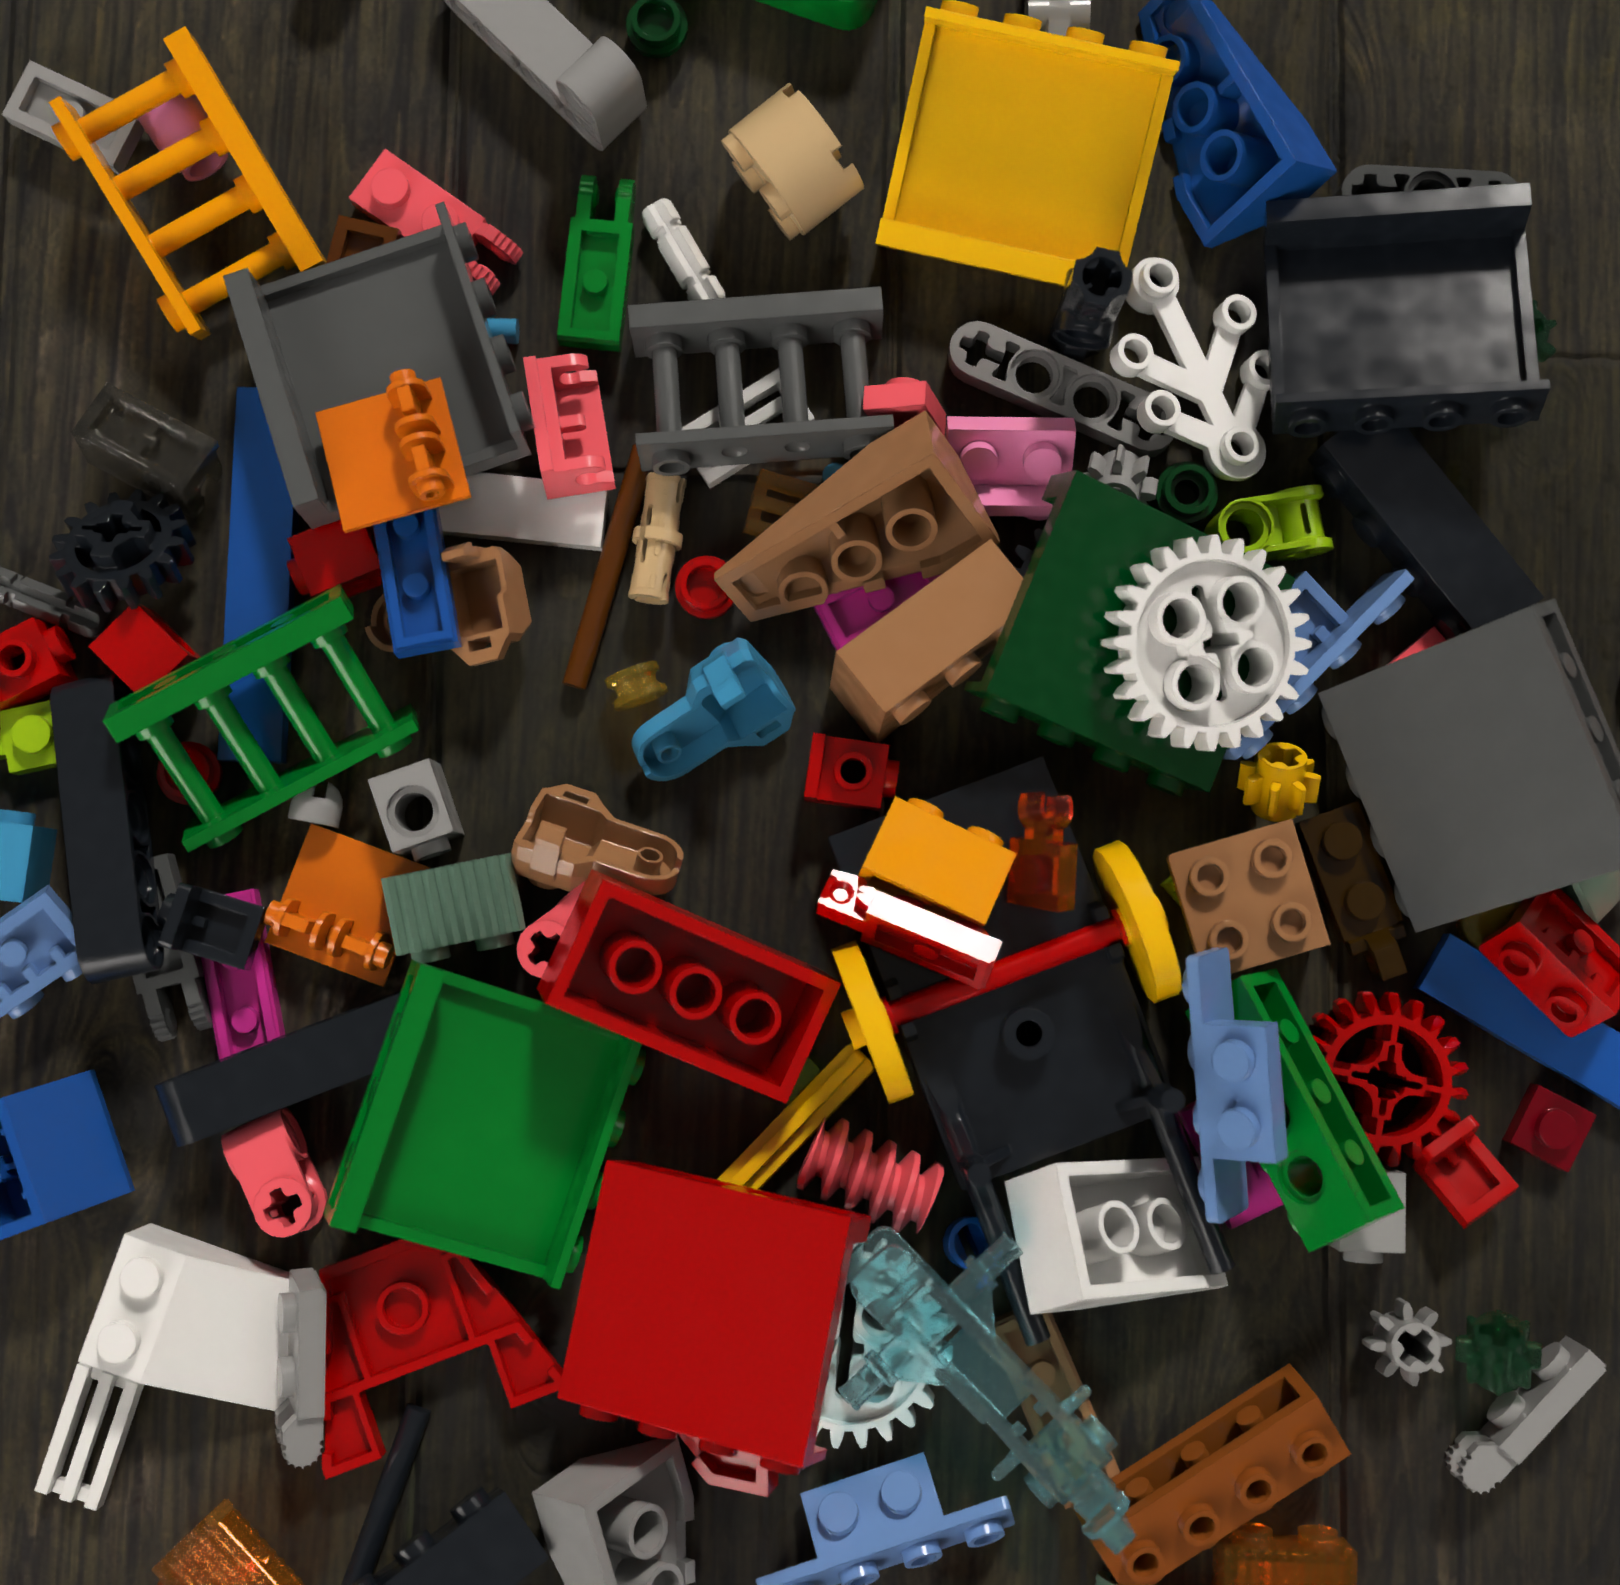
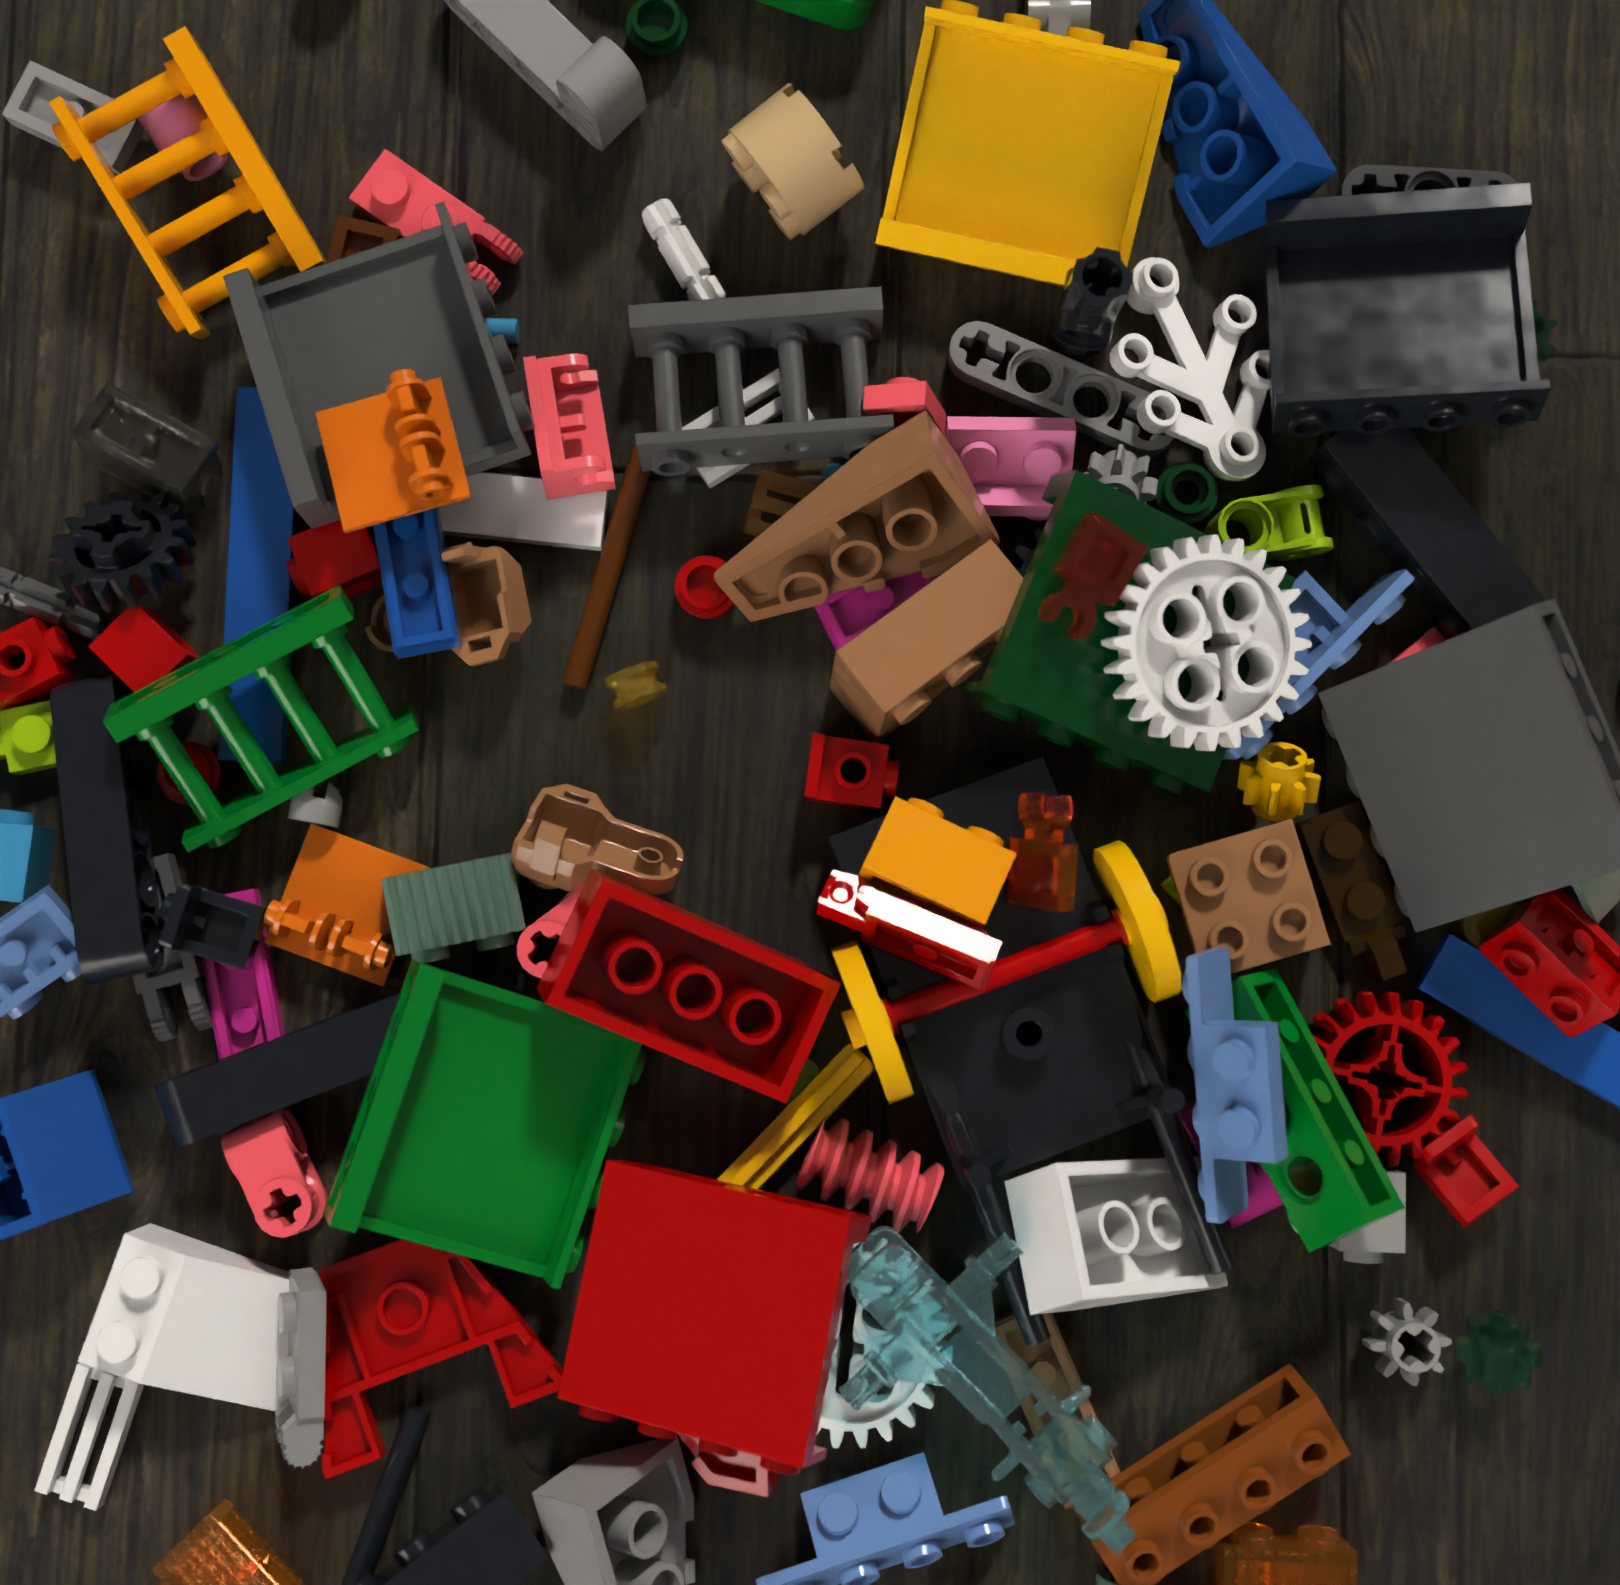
(394, 793): light grey brick -> none
(597, 270): green hinge -> none
(657, 539): tan pin -> none
(727, 703): dark azure piece -> none
(974, 1235): blue hinge -> none
(1096, 568): none -> clear red plate
(1524, 1416): light grey hinge -> none
(1549, 1127): dark red plate -> none

